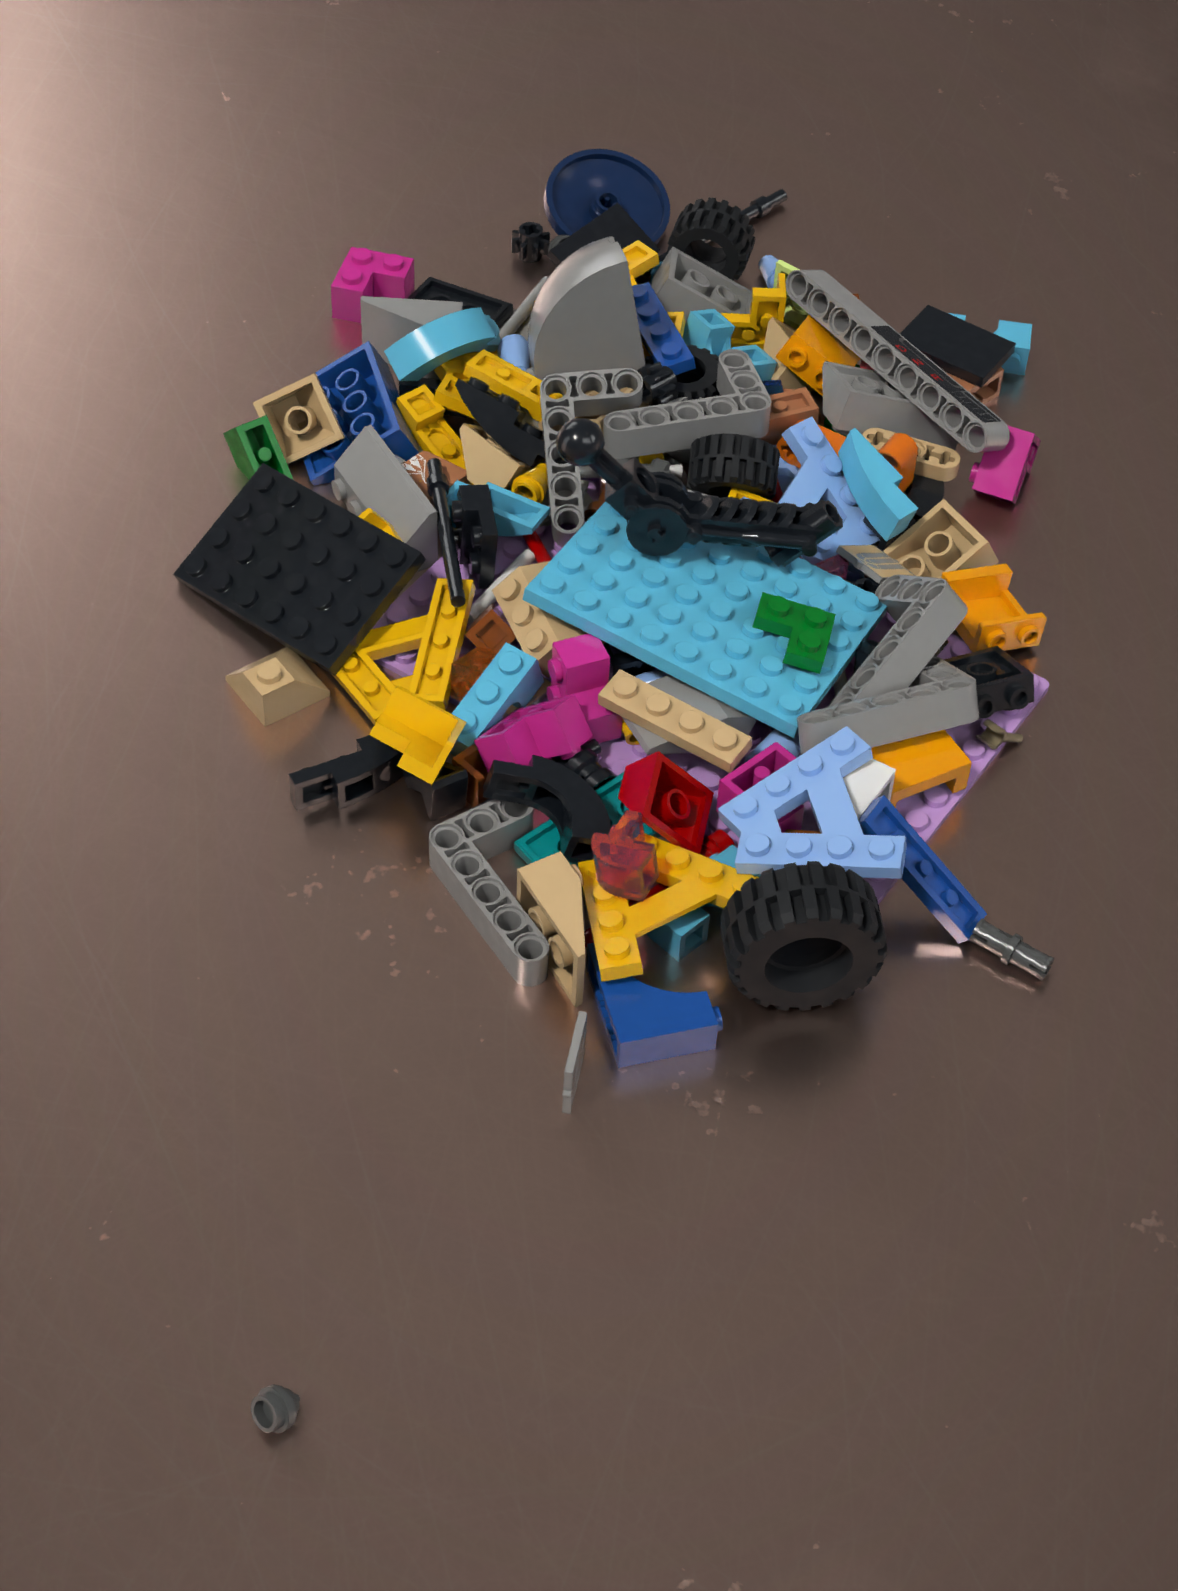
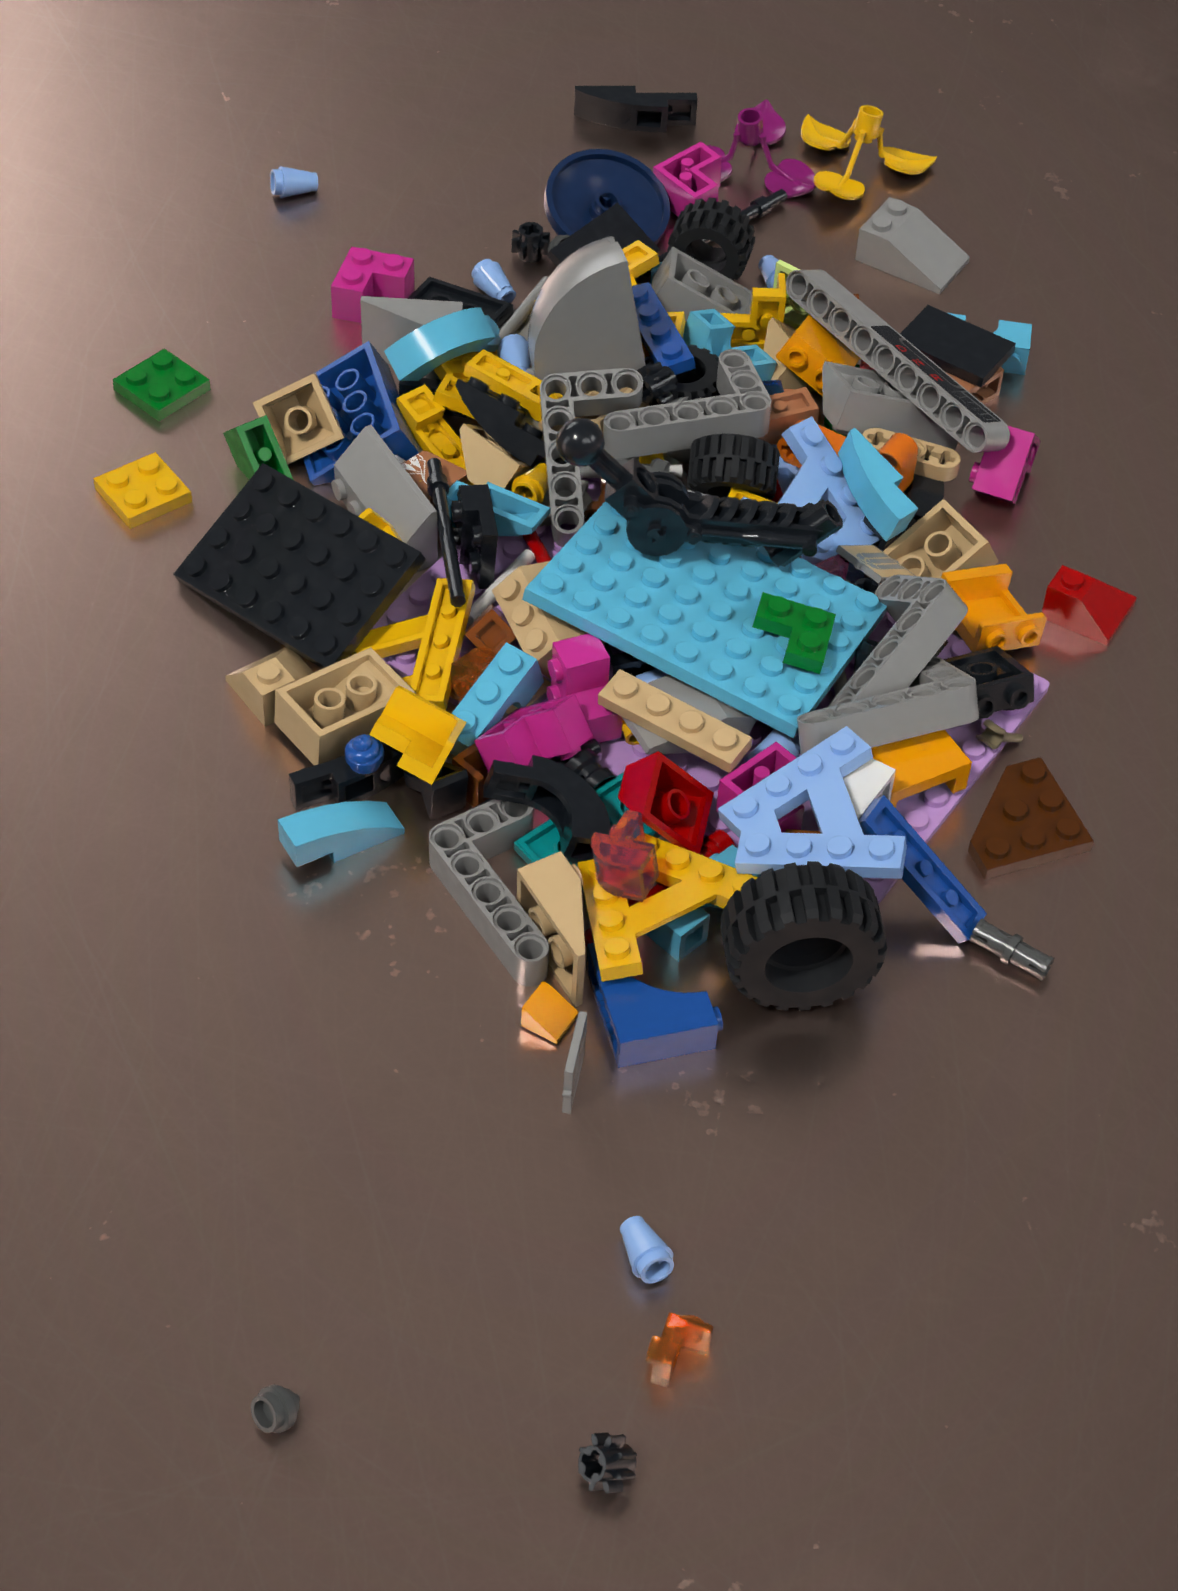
(142, 490): none -> yellow plate
(161, 384): none -> green plate
(292, 181): none -> light blue cone
(335, 704): none -> tan slope
(337, 830): none -> medium azure slope
(364, 754): none -> blue plate
(492, 280): none -> light blue cone
(548, 1013): none -> light orange slope
(607, 1462): none -> black gear
(634, 111): none -> black slope
(646, 1251): none -> light blue cone
(679, 1332): none -> clear orange bracket
(690, 176): none -> dark pink brick
(767, 127): none -> magenta plant
(866, 128): none -> yellow plant
(909, 246): none -> light grey slope
(1027, 823): none -> reddish brown plate
(1086, 605): none -> red slope

